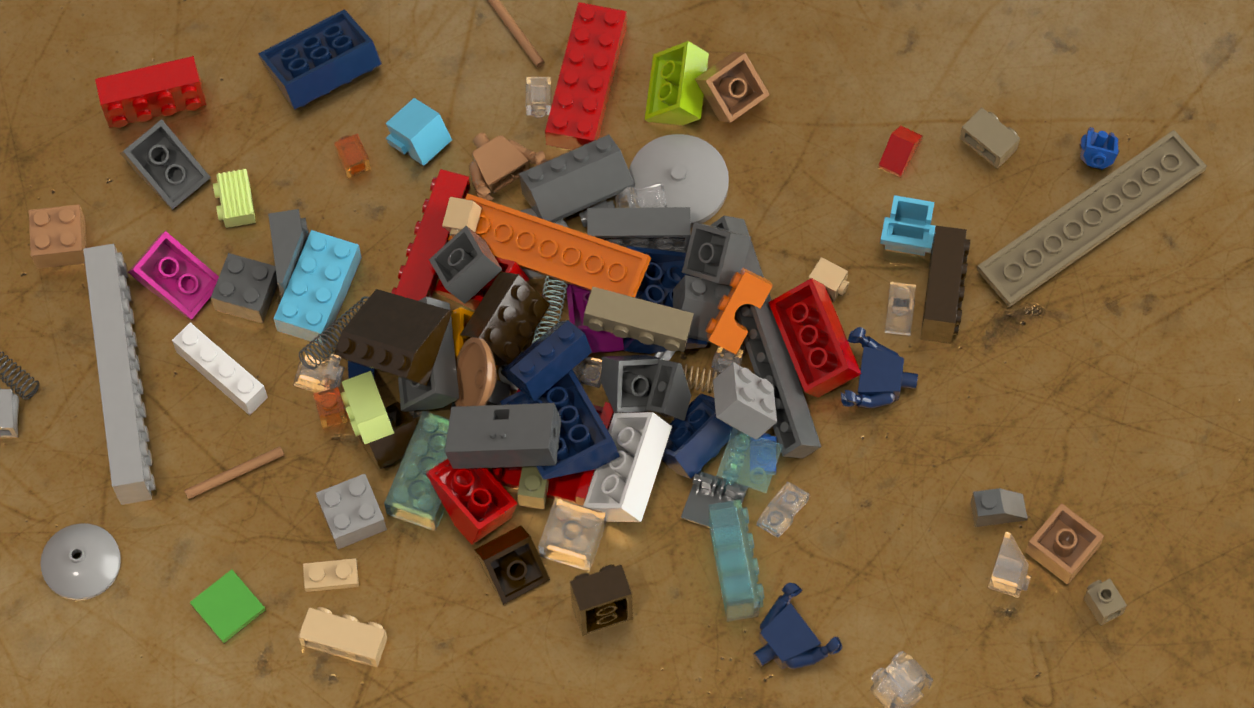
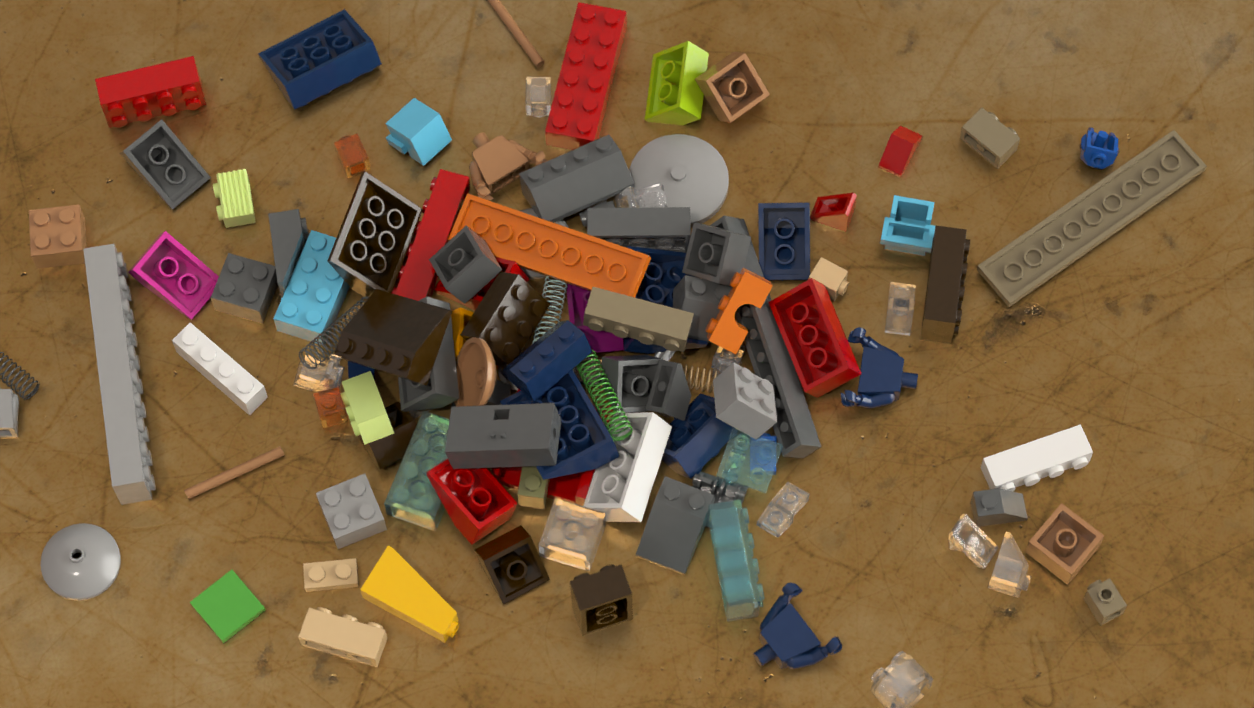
(374, 237): none -> dark brown slope
(408, 596): none -> yellow slope
(459, 214): tan brick -> none
(604, 399): none -> bright green piece
(675, 525): none -> dark grey slope
(784, 240): none -> dark blue slope
(834, 210): none -> red slope
(972, 542): none -> clear slope
(1037, 459): none -> white brick

